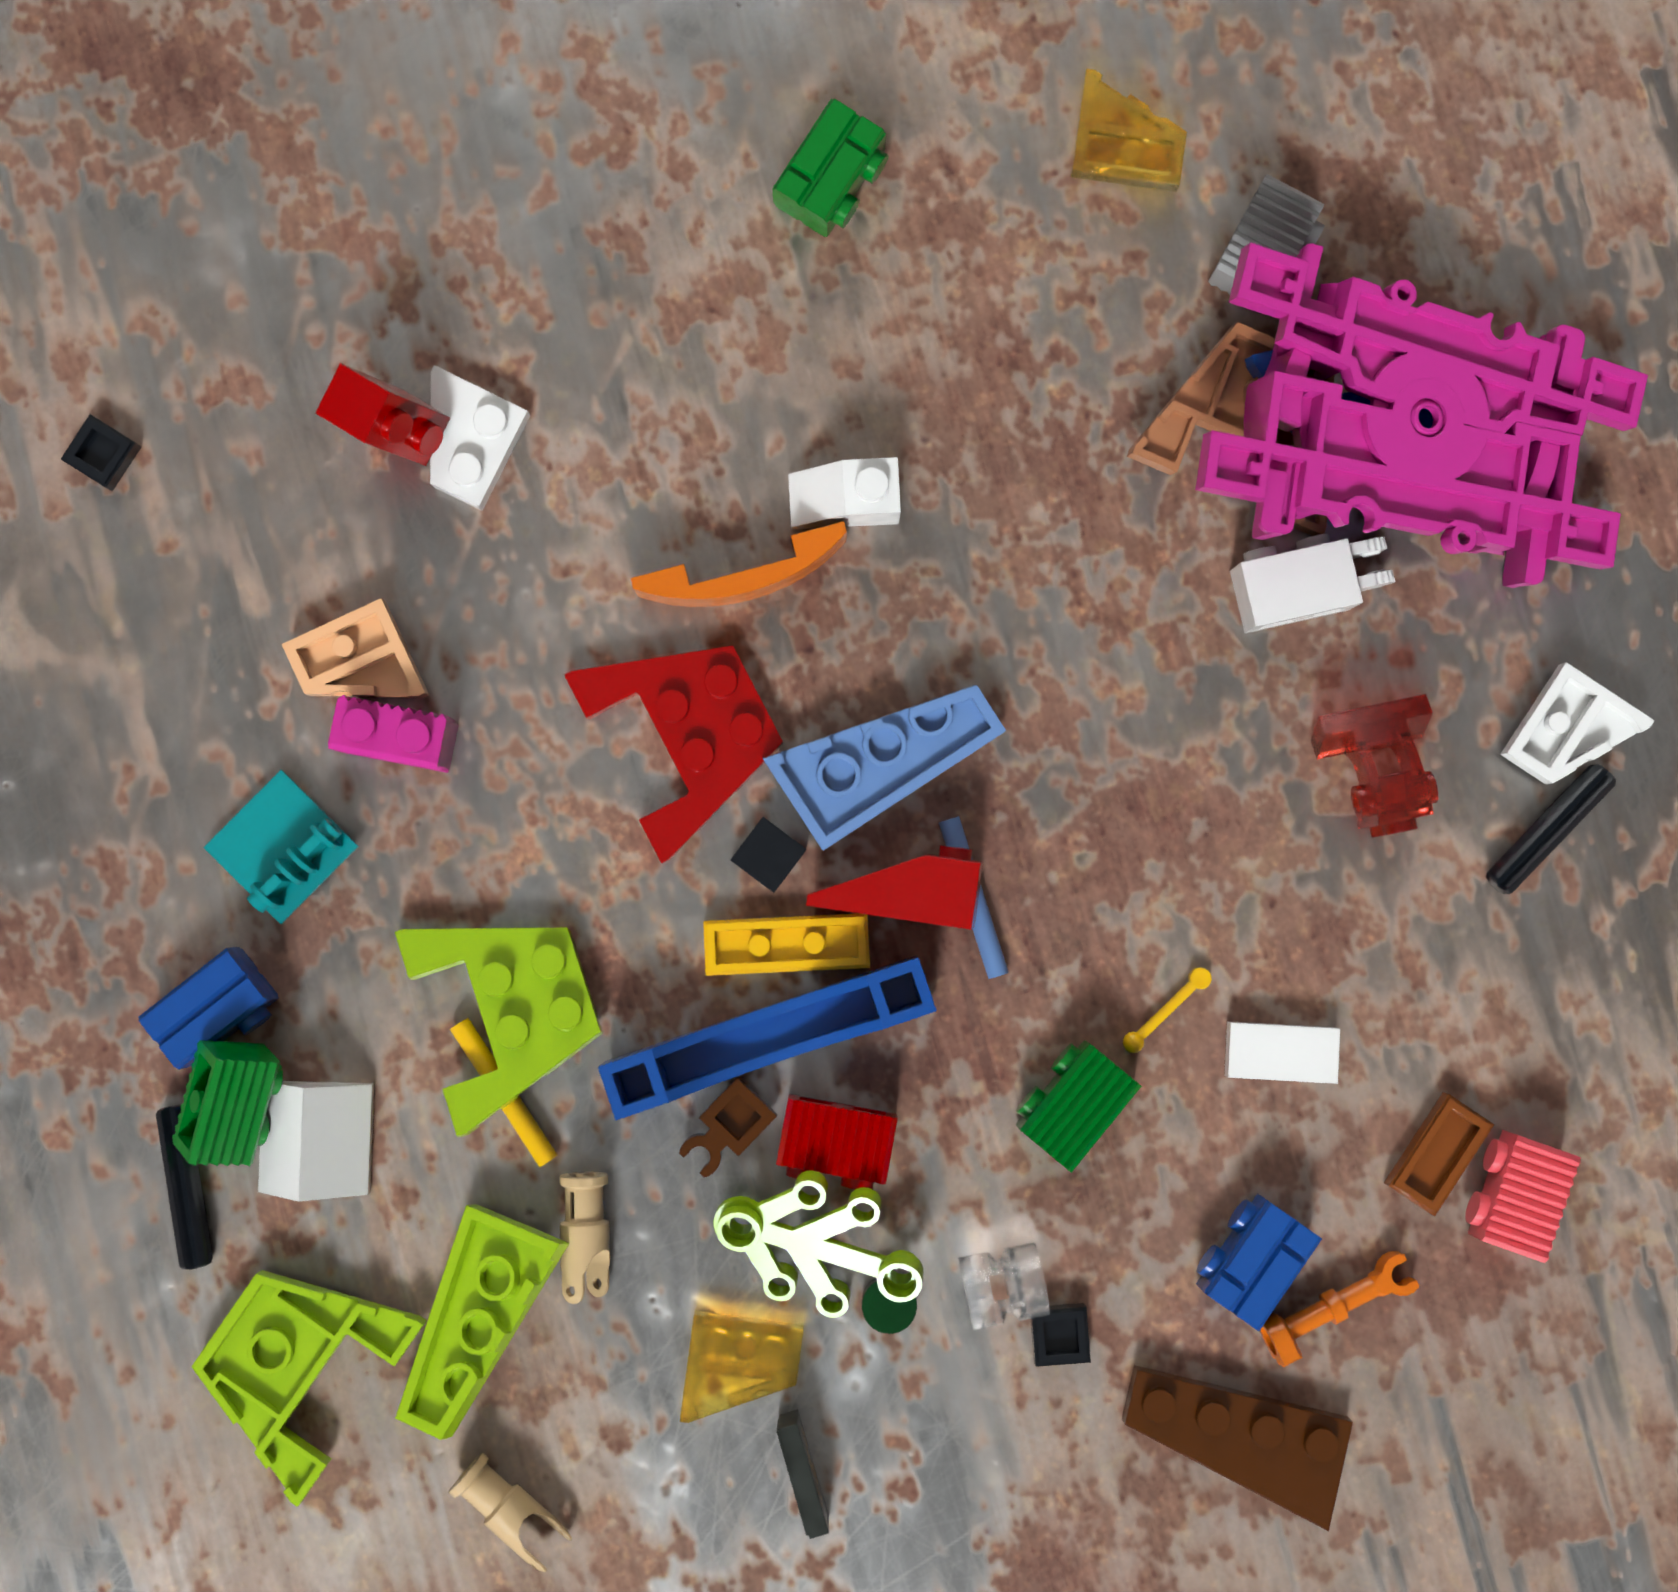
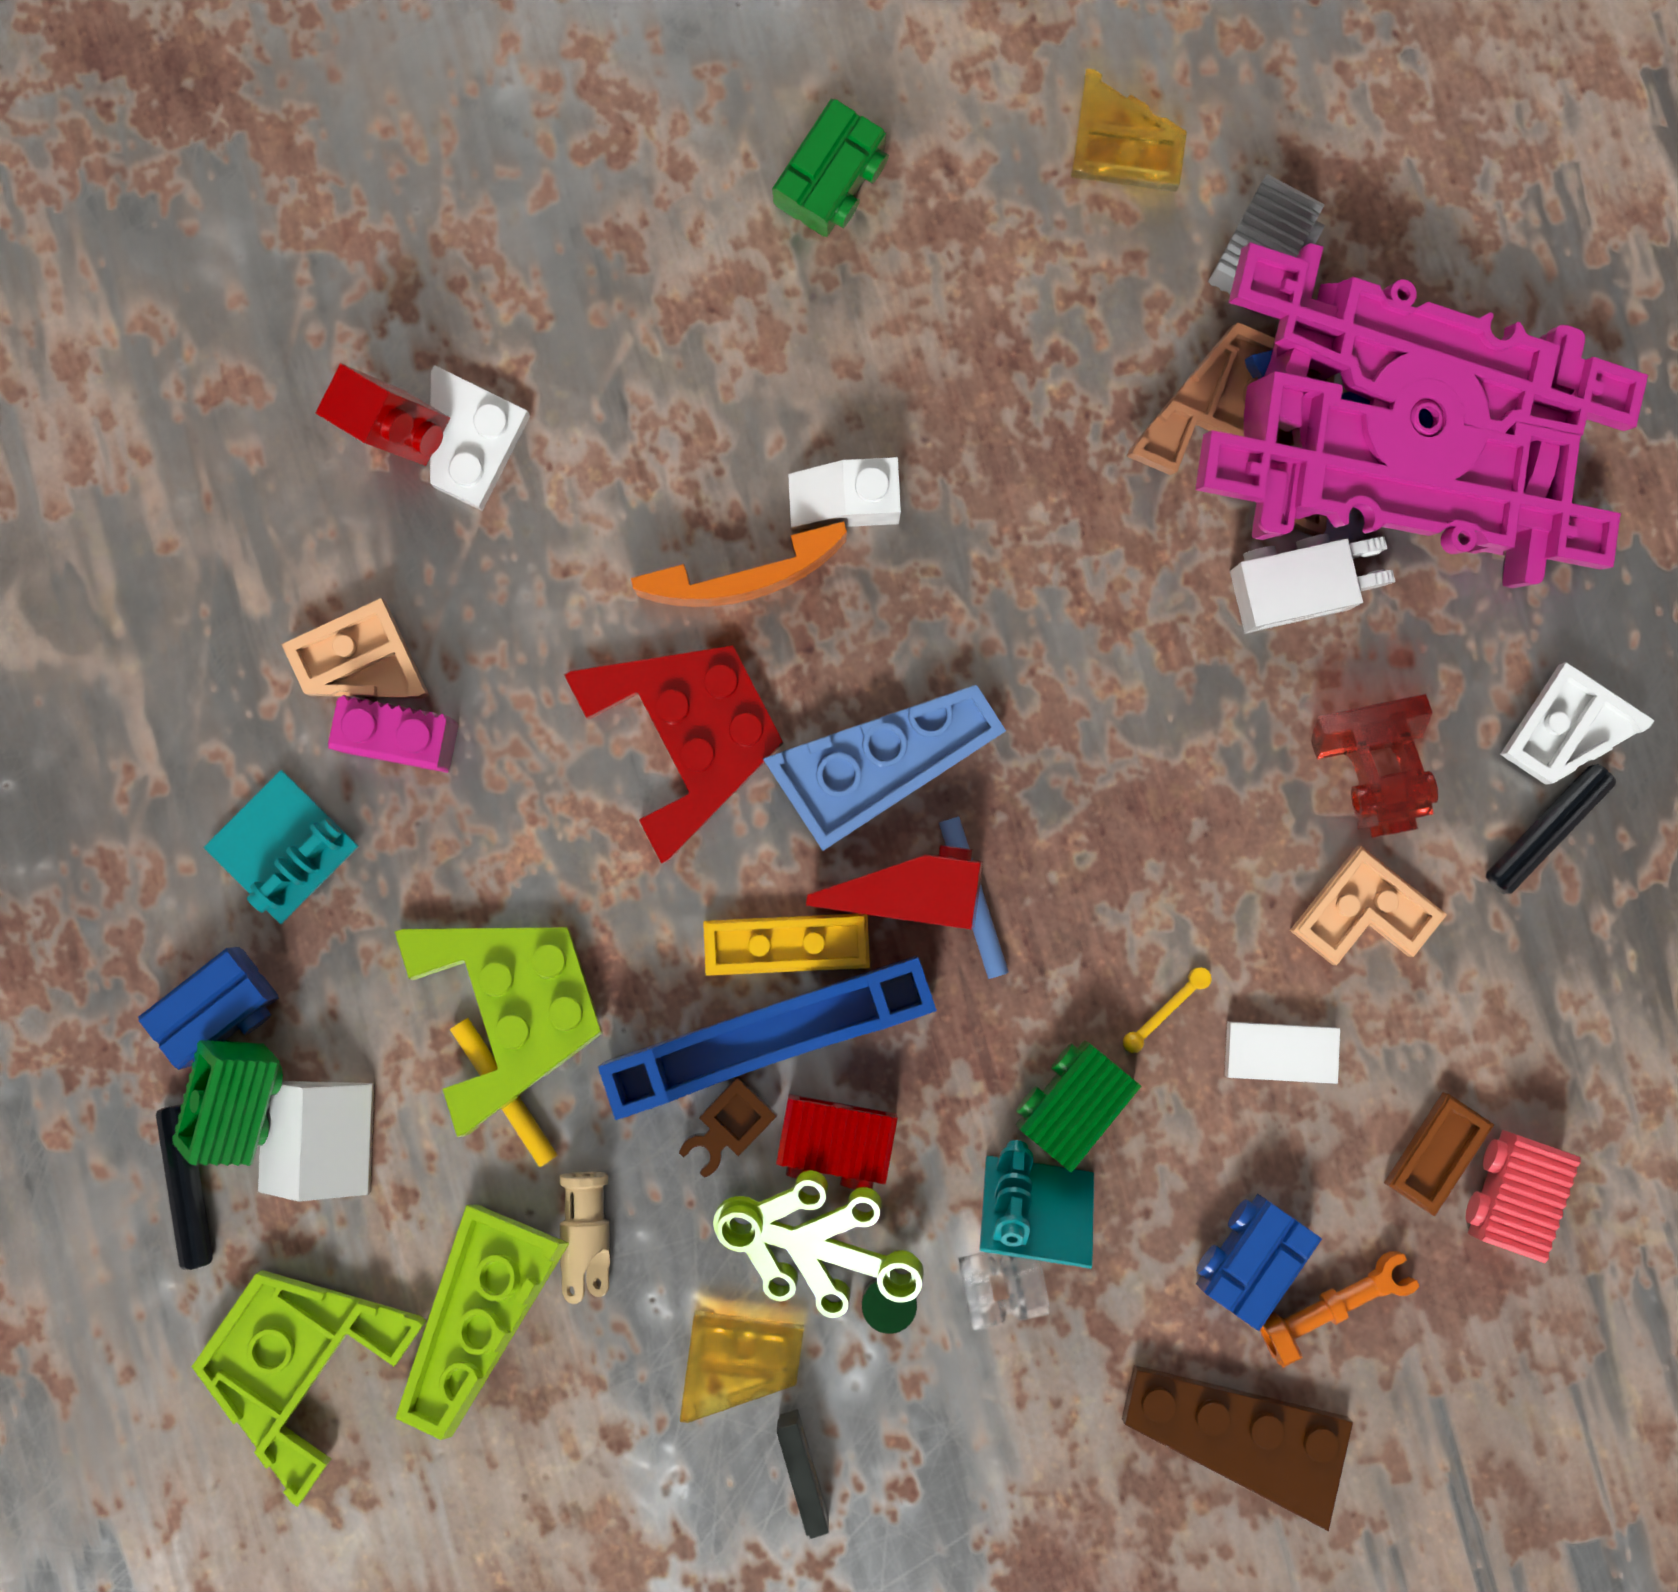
(101, 452): black tile -> none
(502, 1506): tan piece -> none
(768, 854): black tile -> none
(1036, 1209): none -> teal hinge
(1061, 1336): black tile -> none
(1365, 895): none -> light nougat tile

